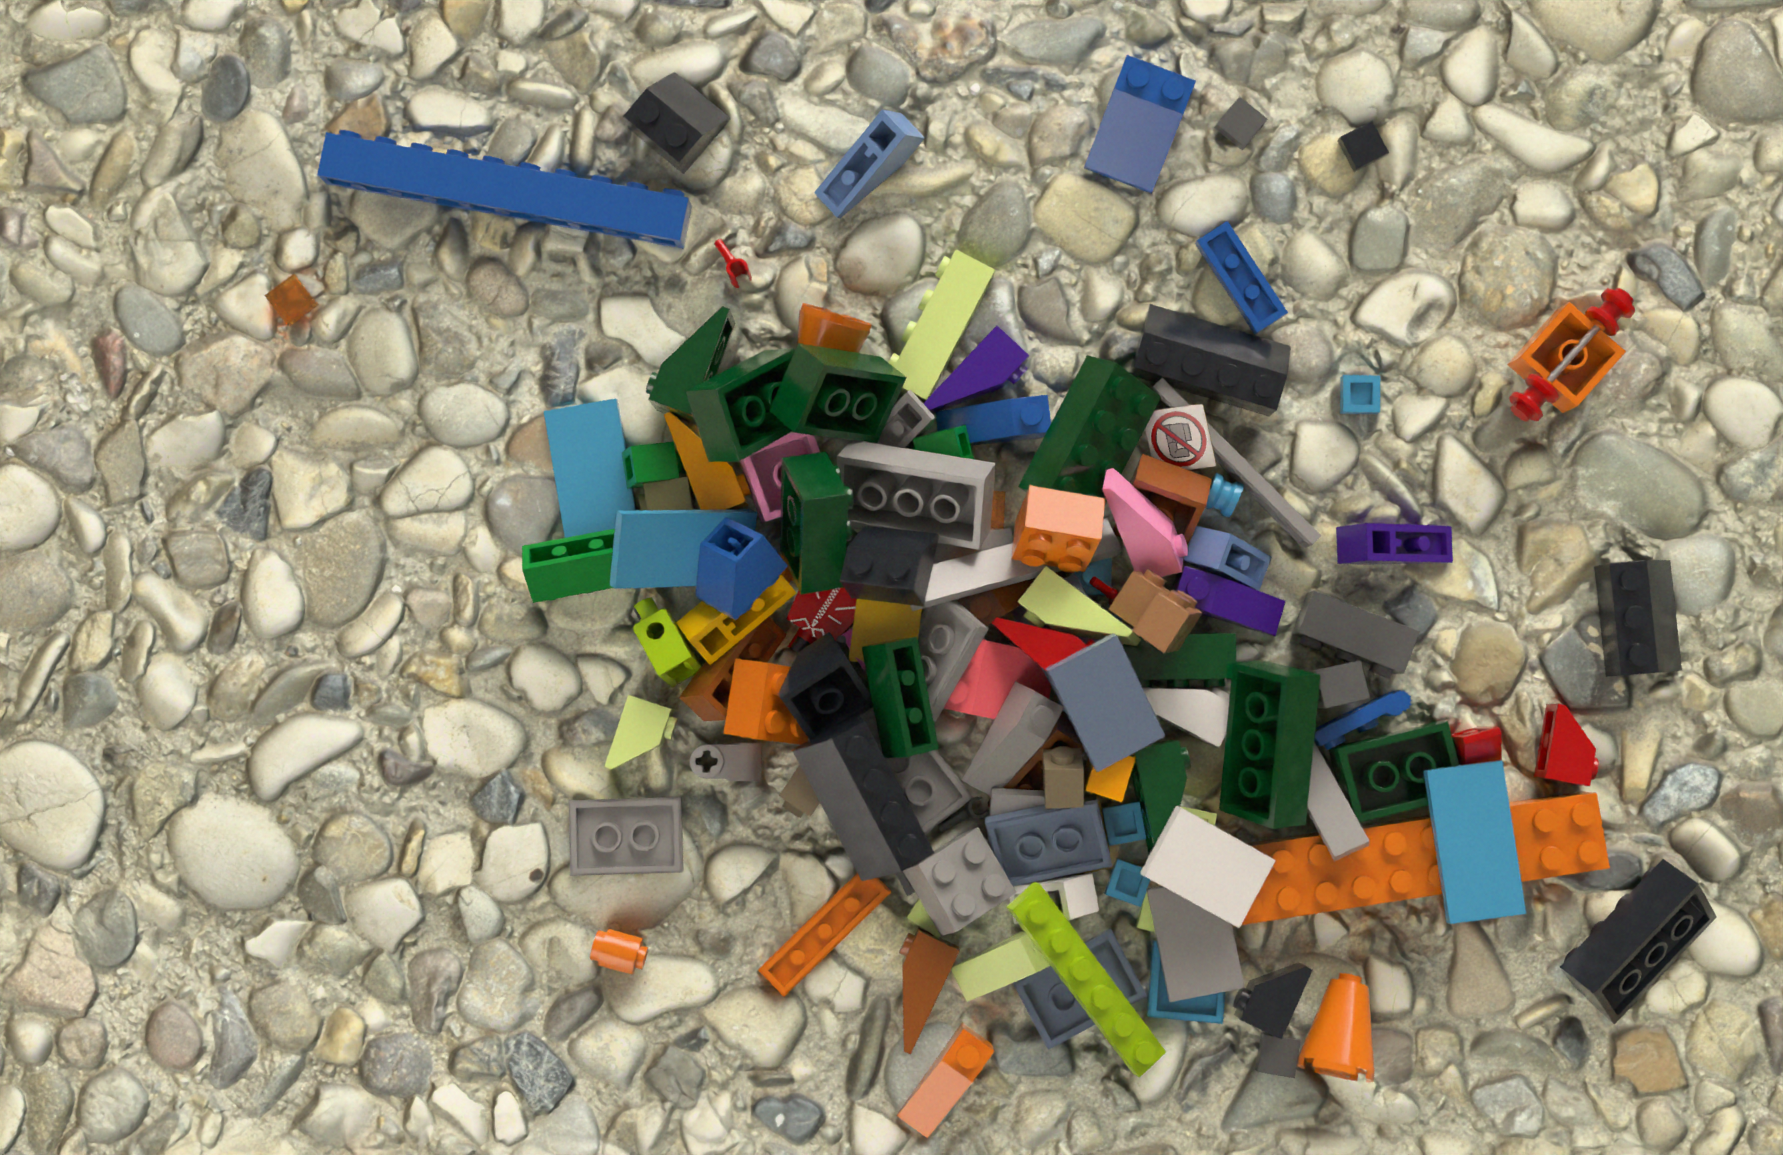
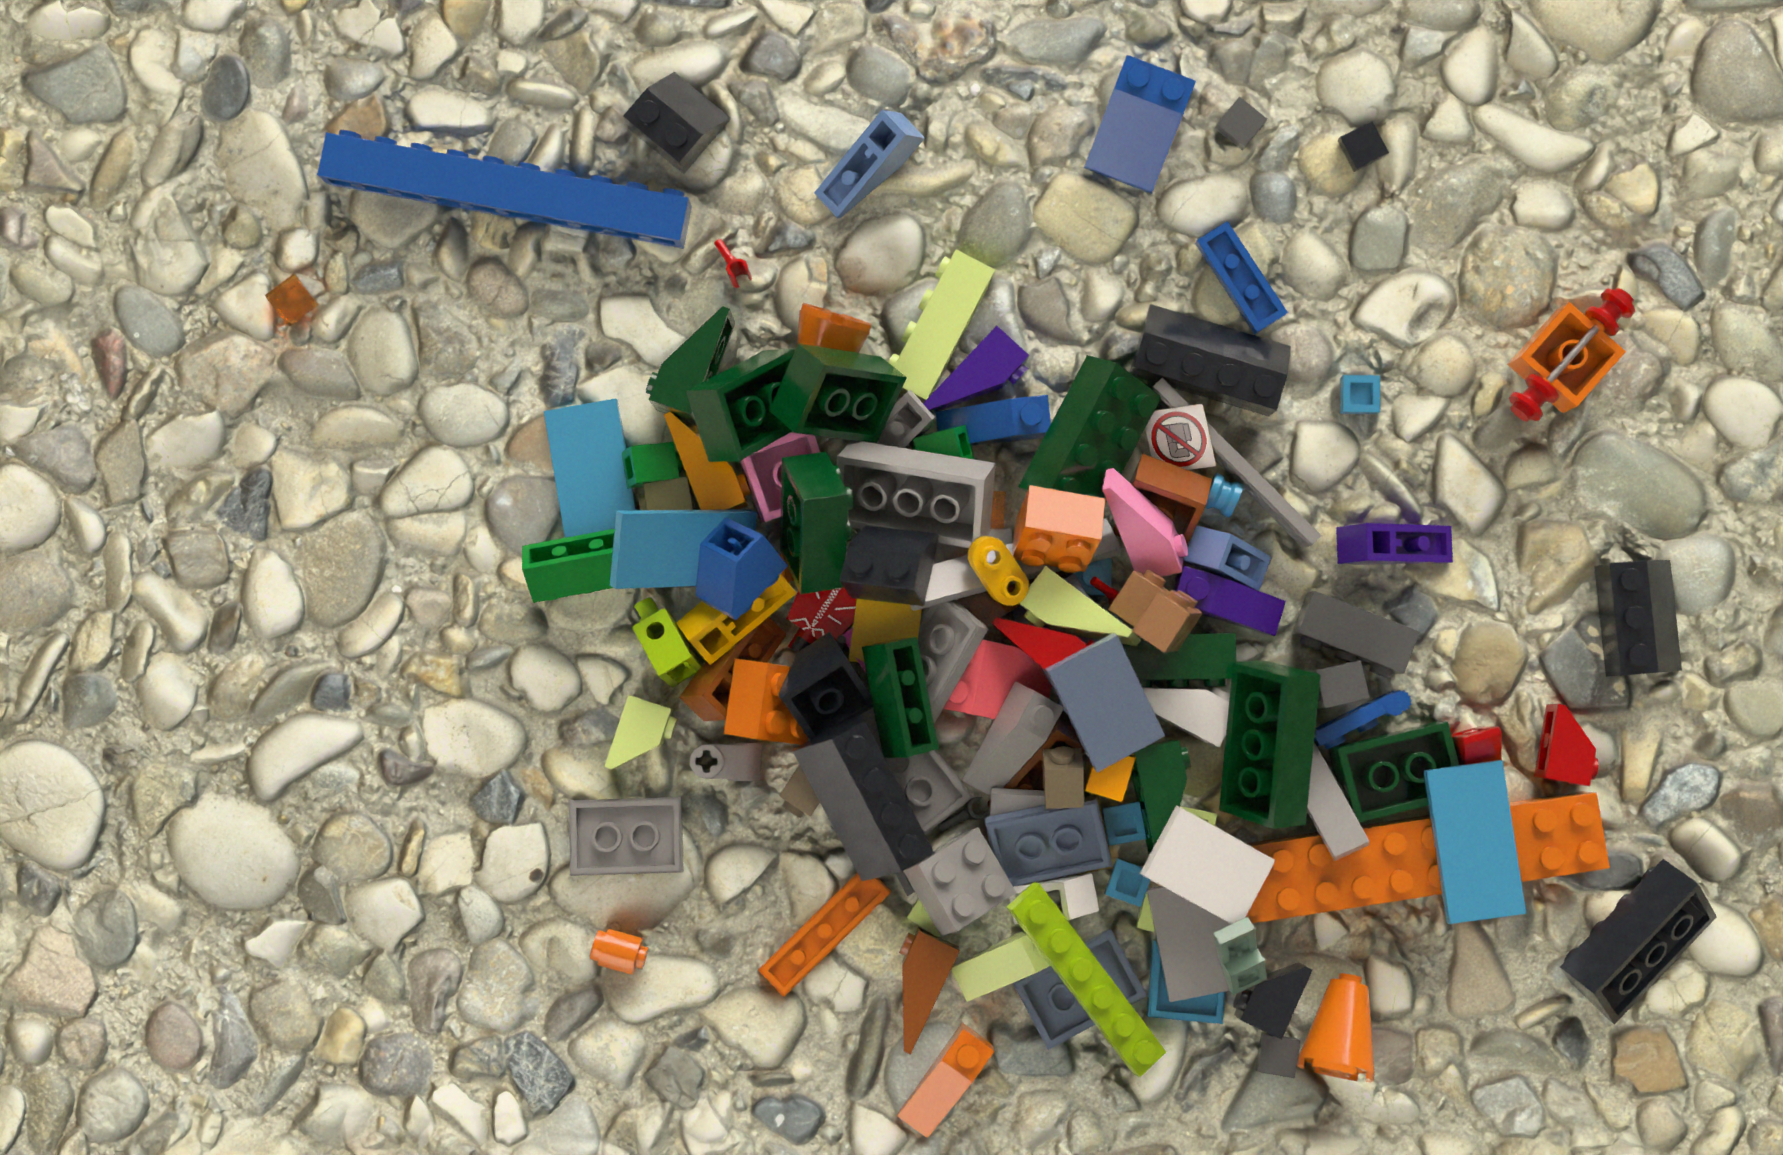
(998, 573): none -> yellow plate
(1239, 956): none -> sand green slope

